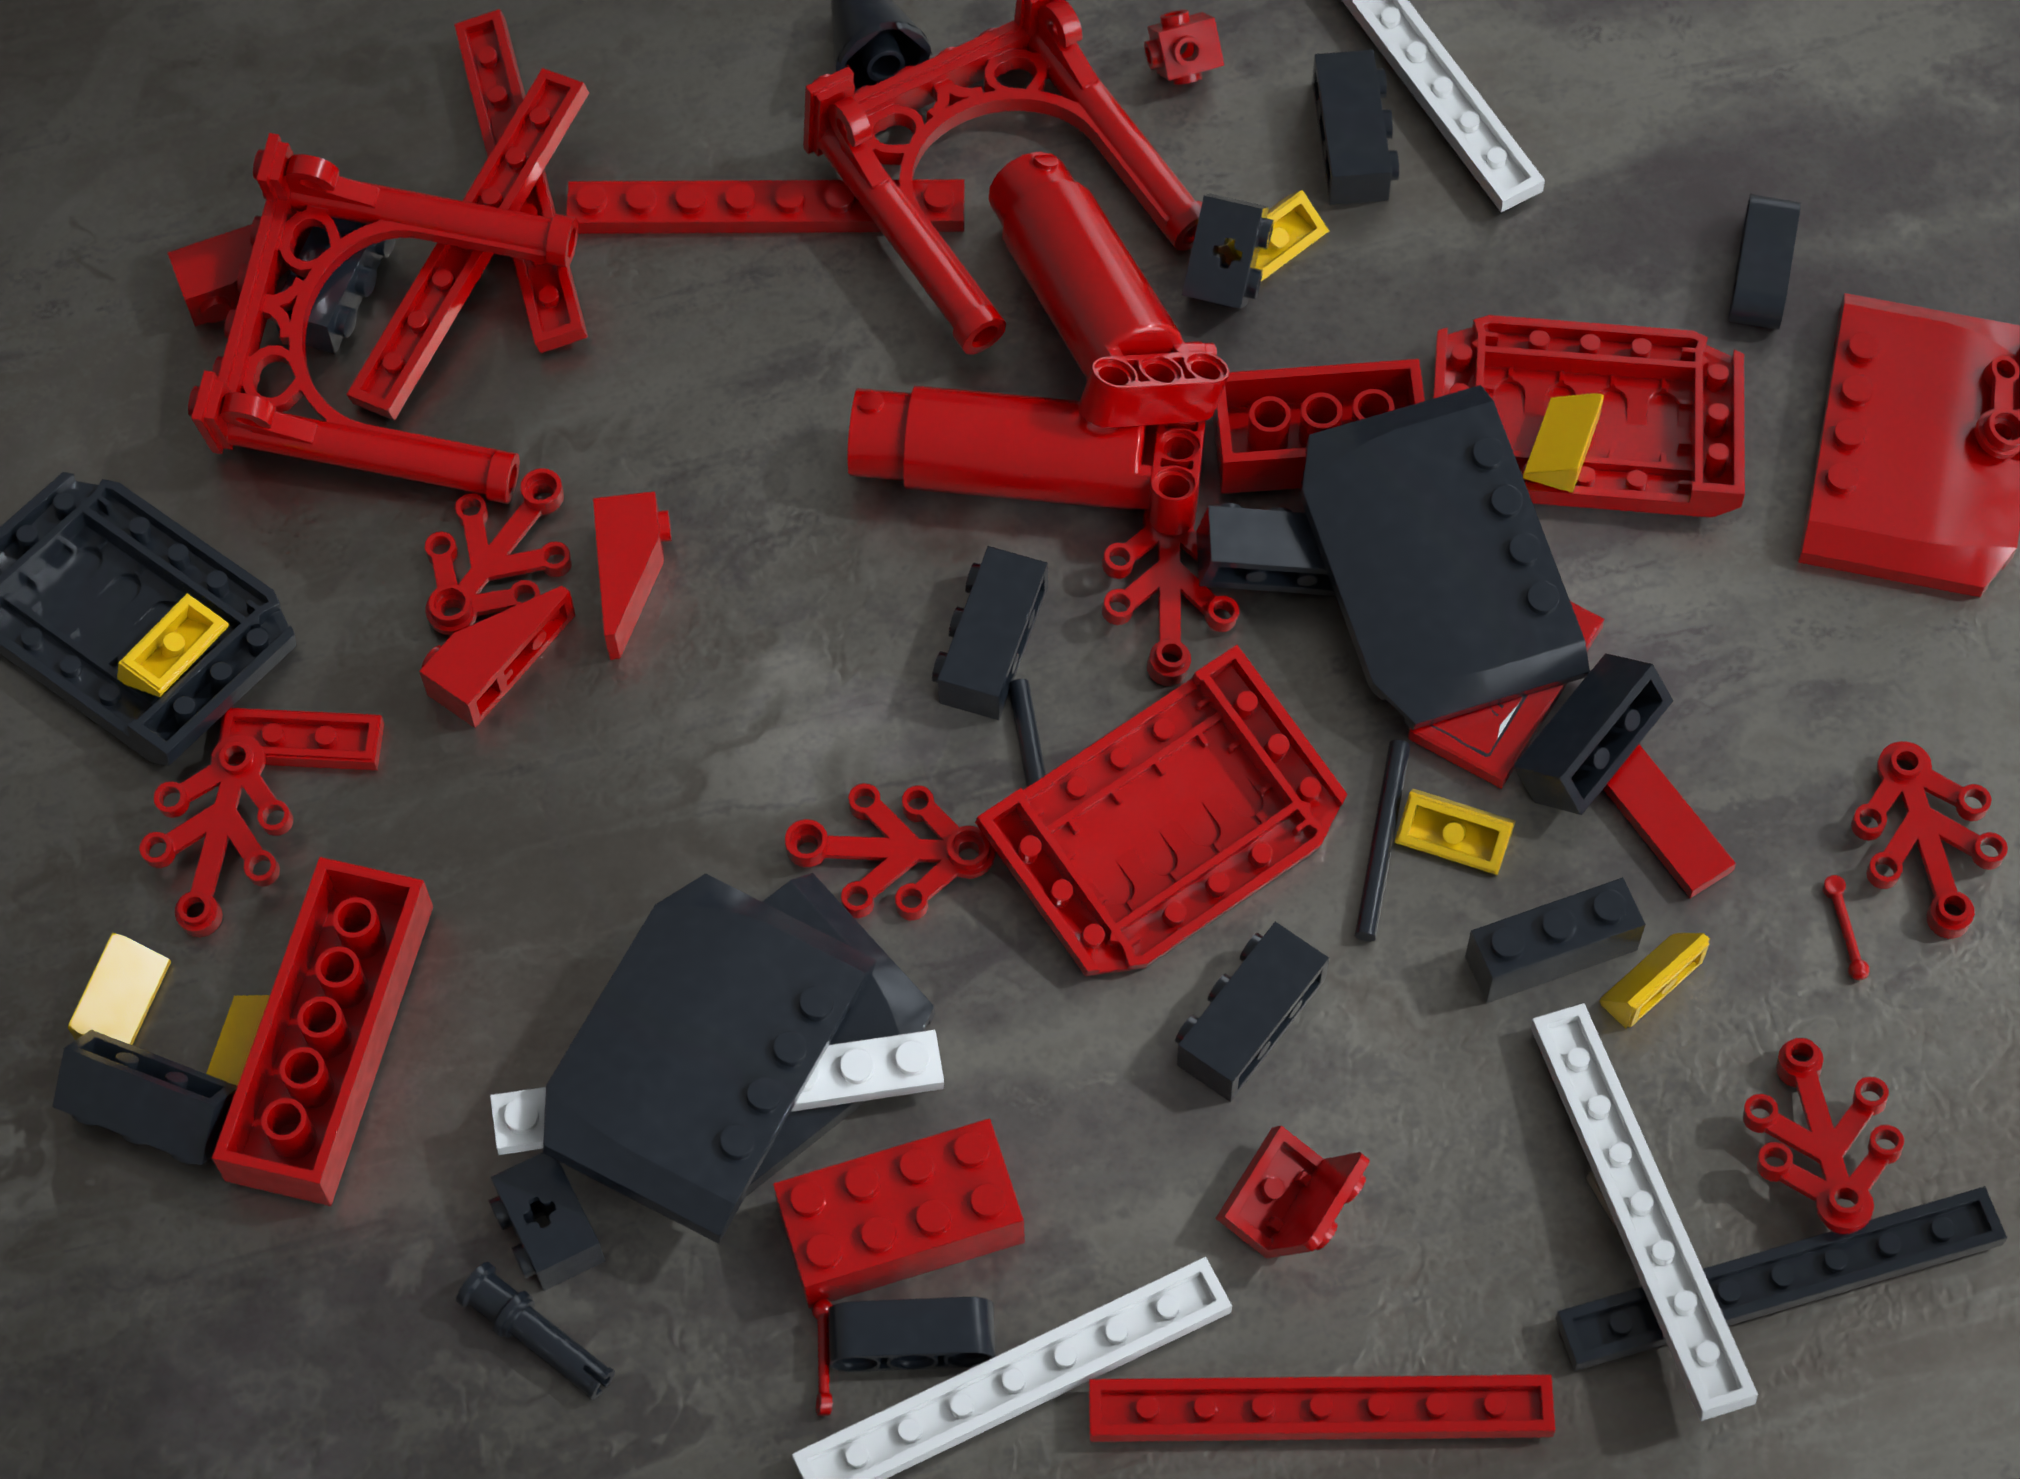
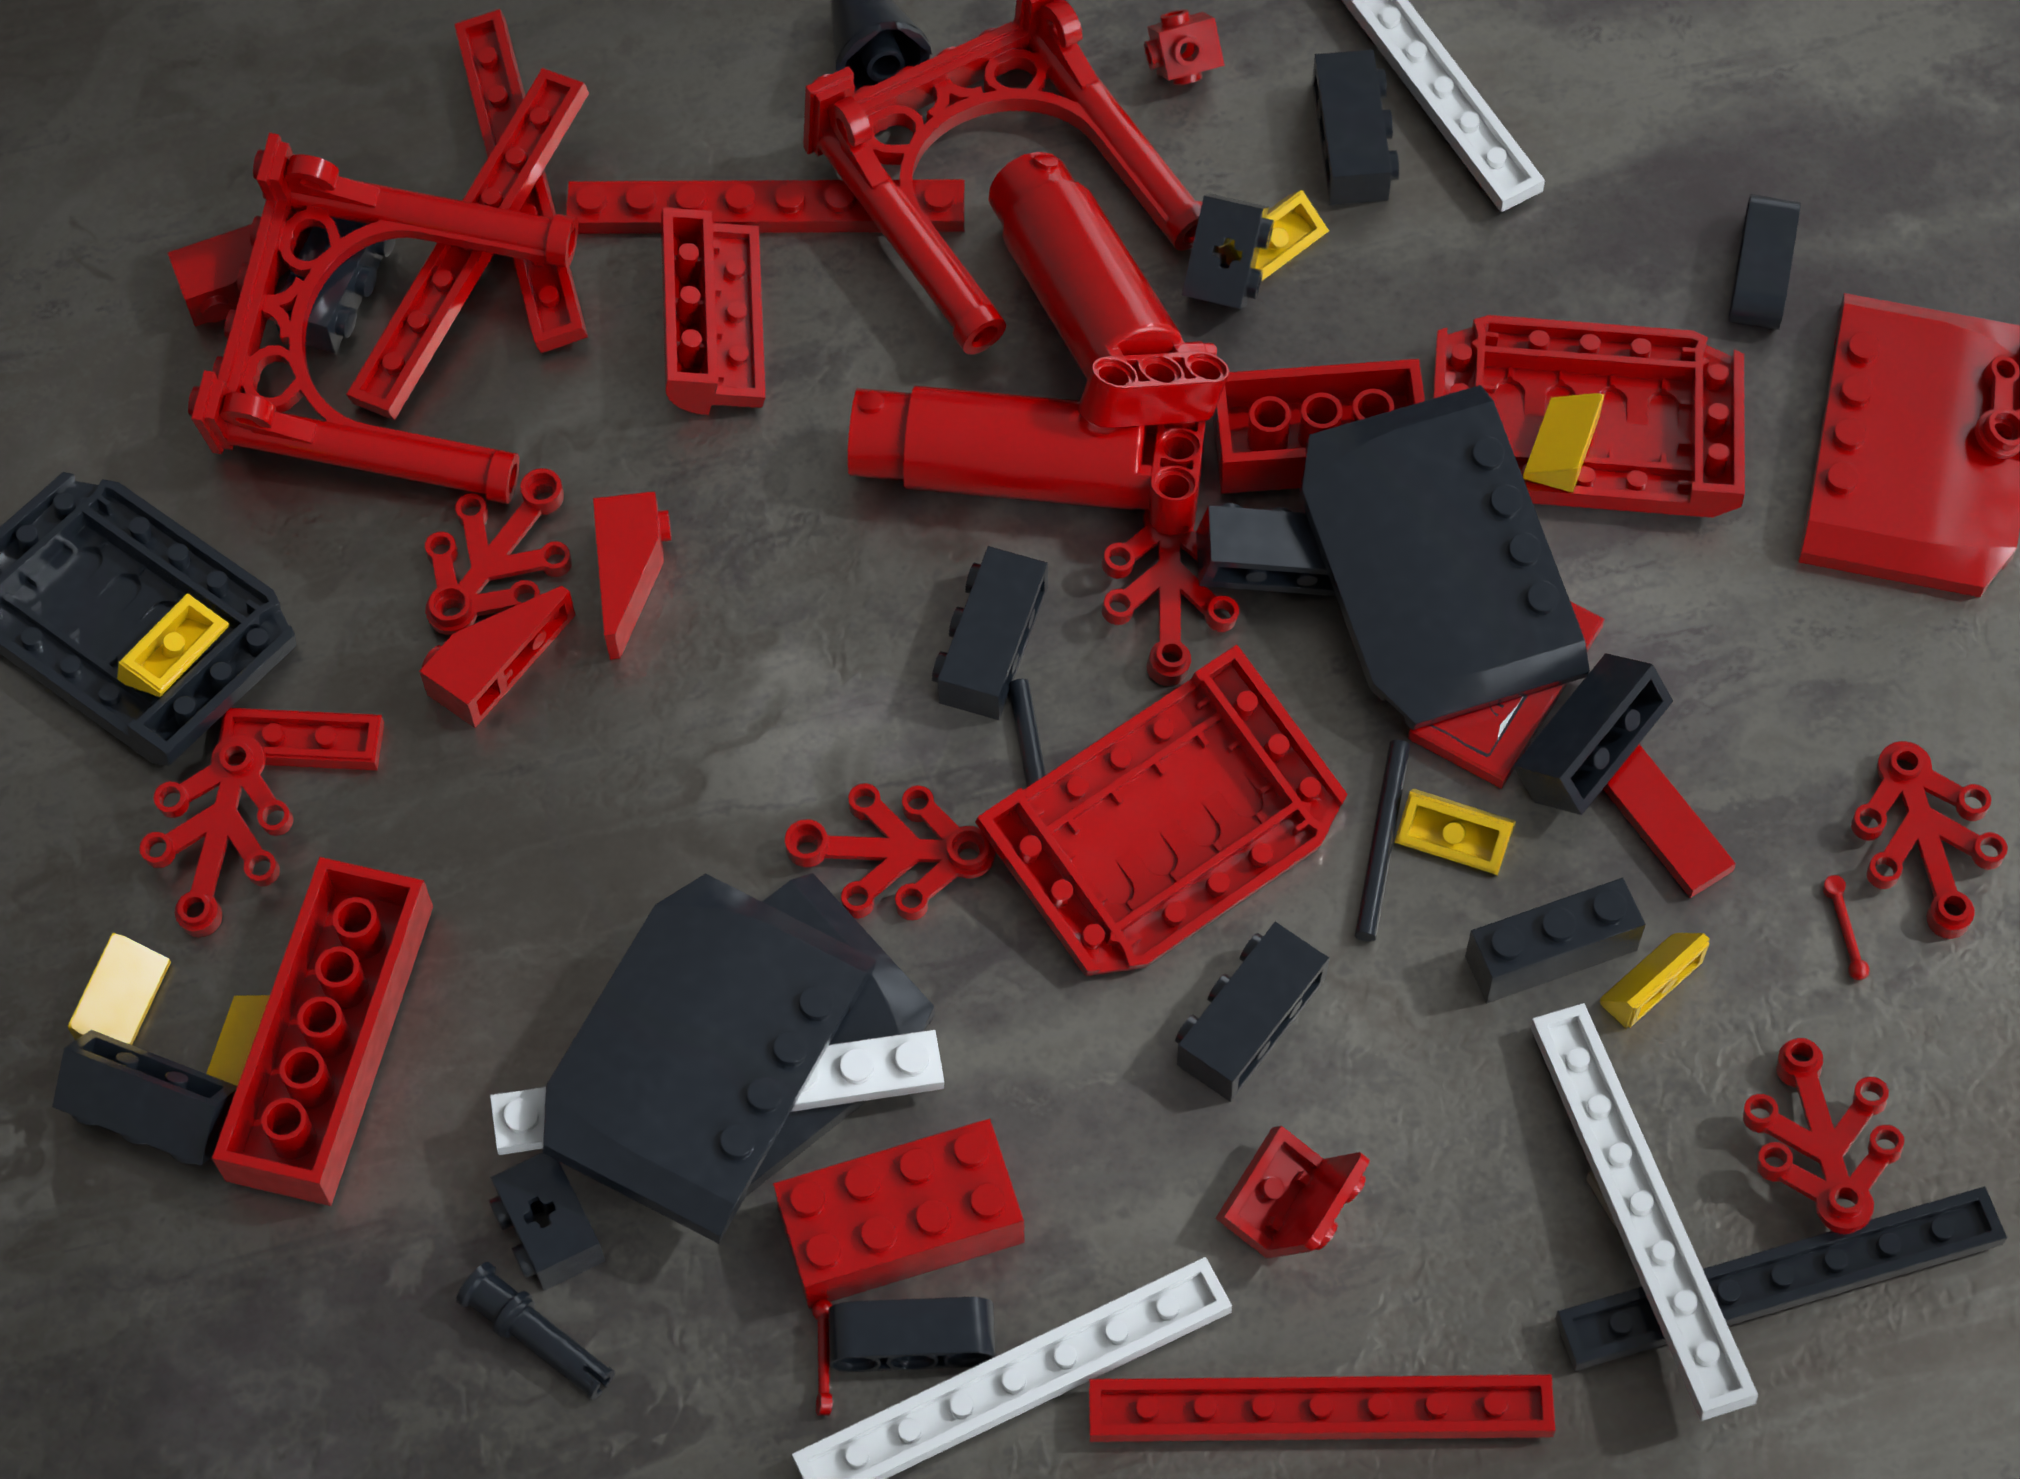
(711, 312): none -> red brick

